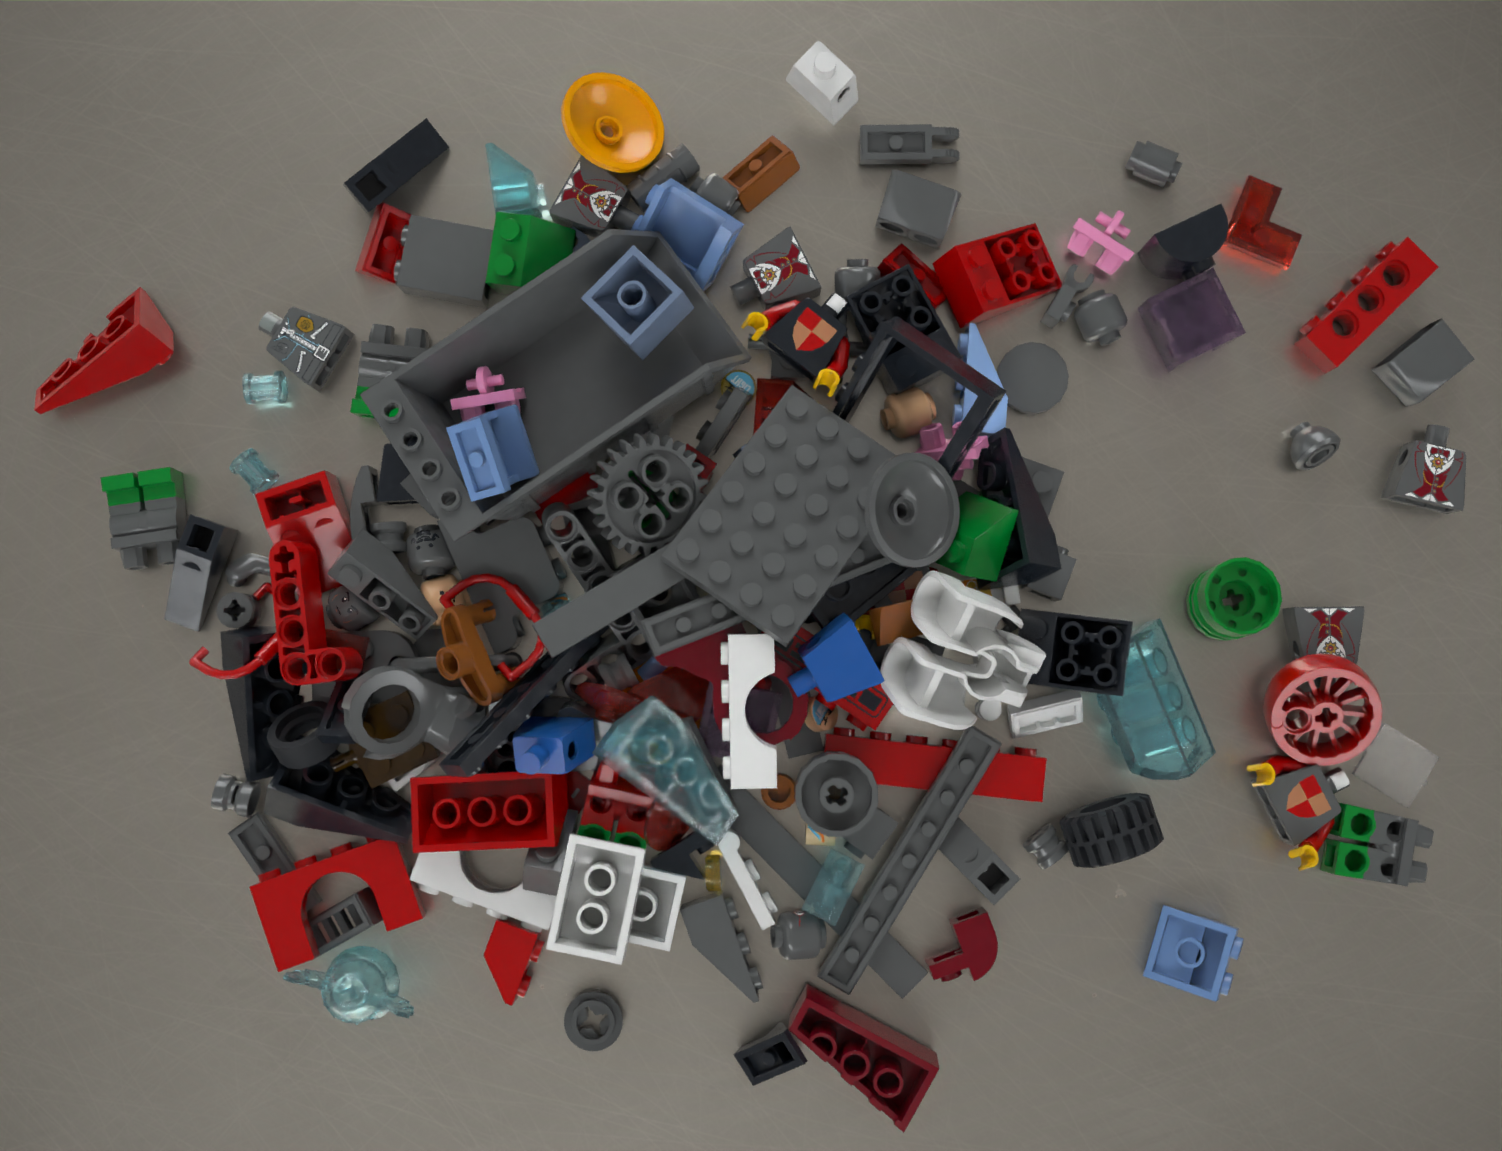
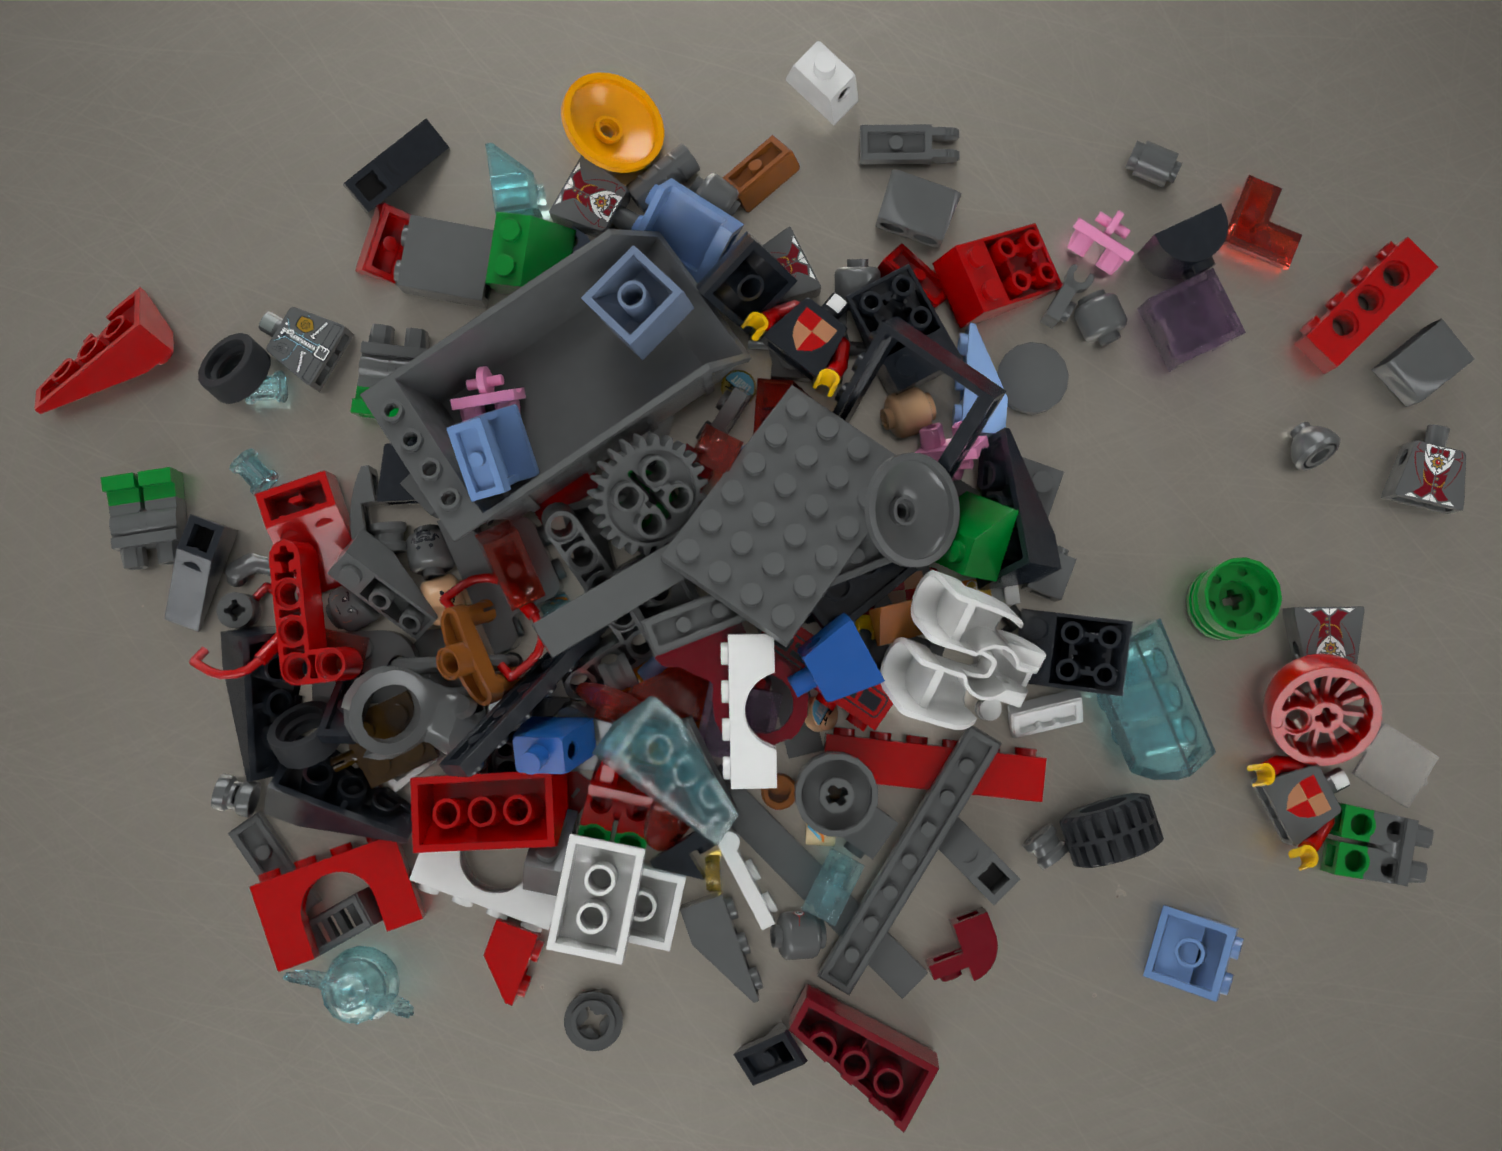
(251, 370): none -> black tyre
(510, 564): none -> clear red slope
(717, 449): none -> clear red brick
(746, 281): none -> black brick

